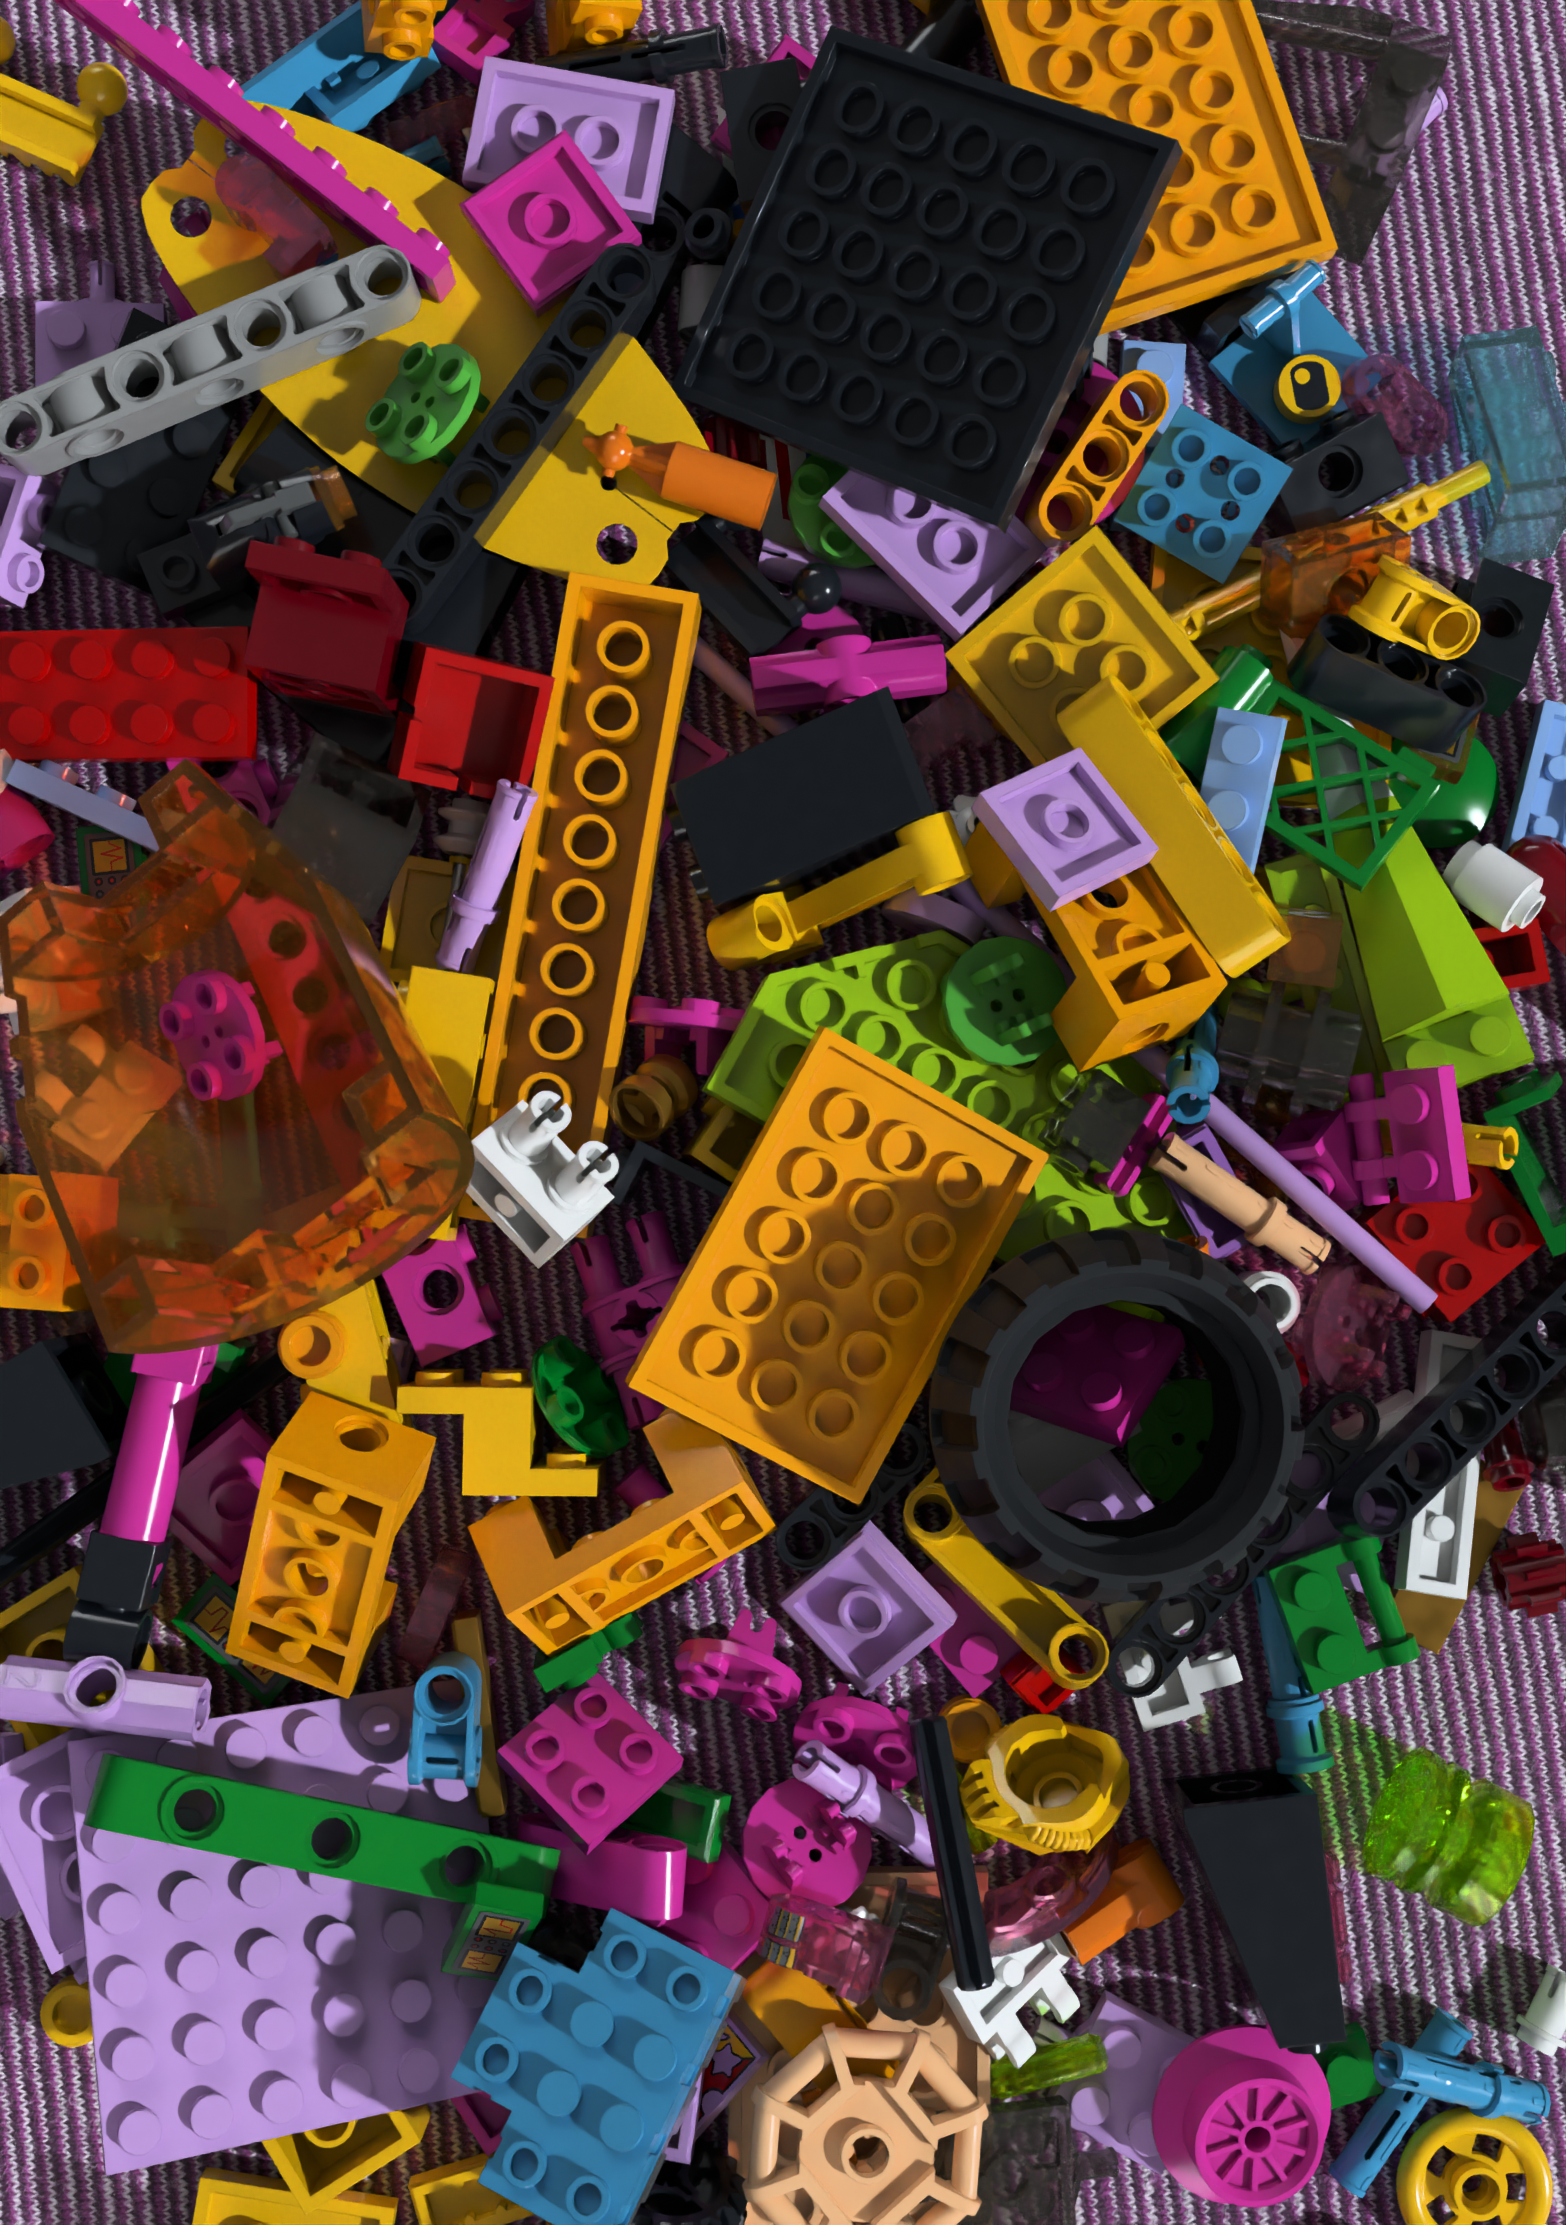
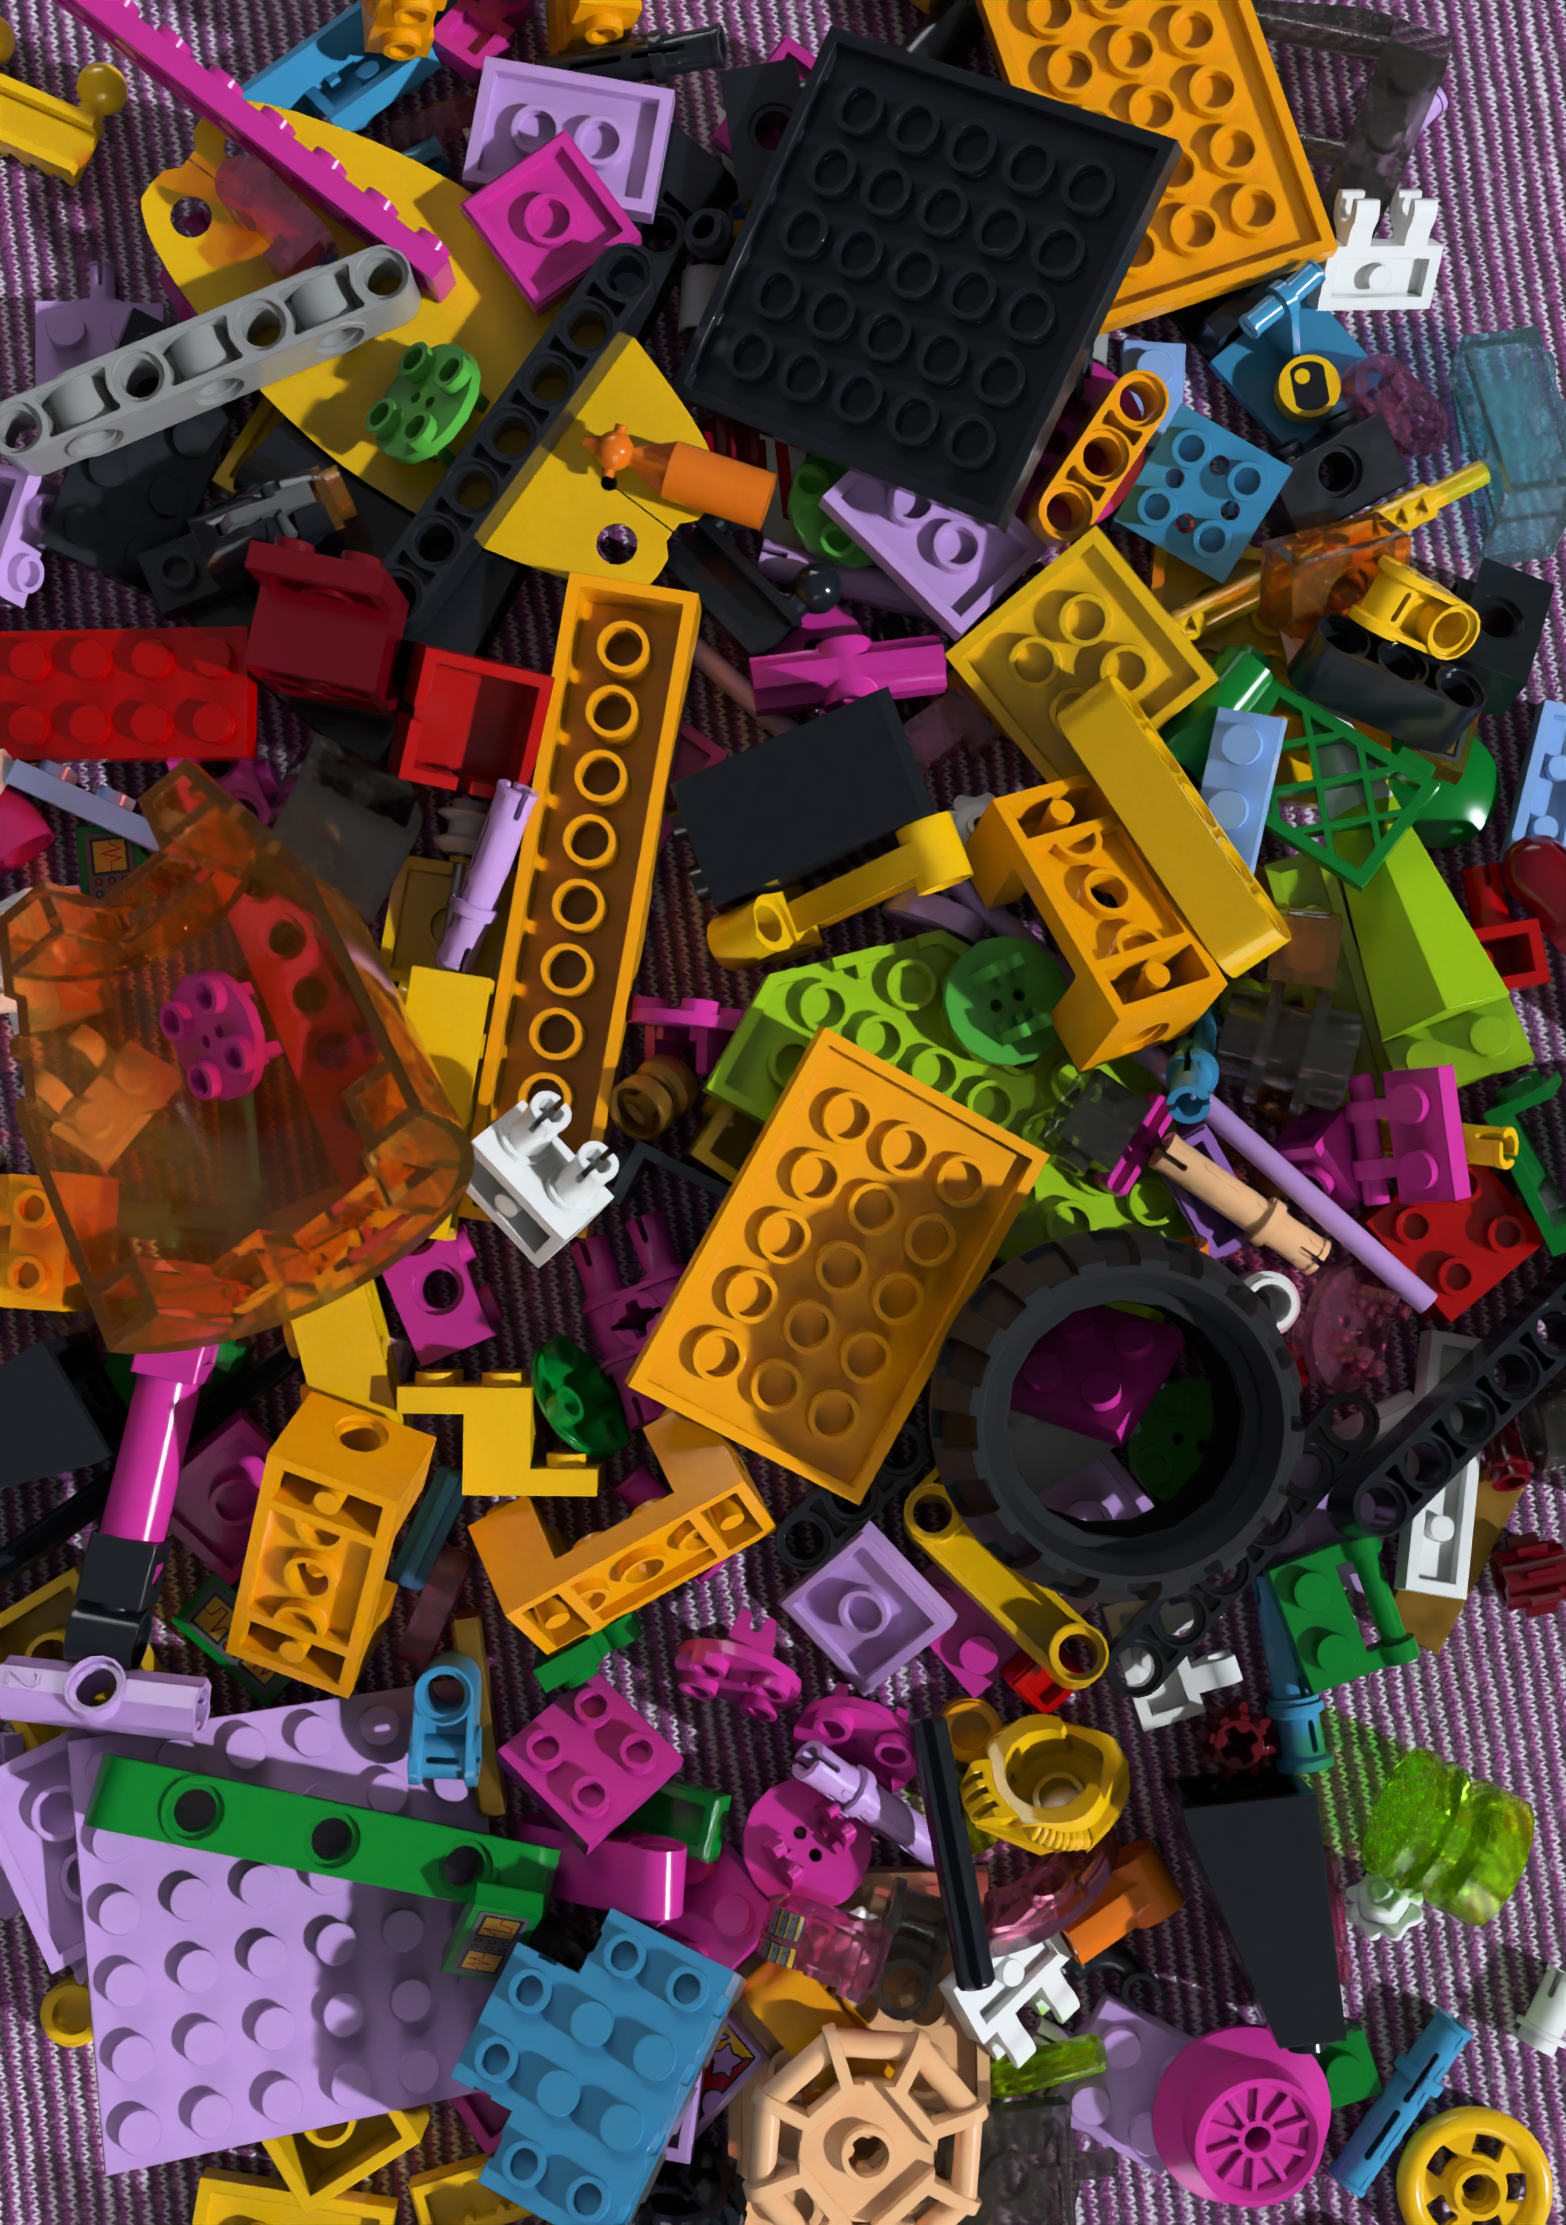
(313, 1345): light orange tile -> none
(429, 1529): none -> dark azure axle
(1064, 828): lavender plate -> none
(1121, 1960): none -> black arm
(1251, 1732): none -> dark red gear
(1380, 272): none -> white plate
(1382, 1909): none -> white plant
(1478, 2085): dark azure pin -> none
(1494, 886): white brick -> none

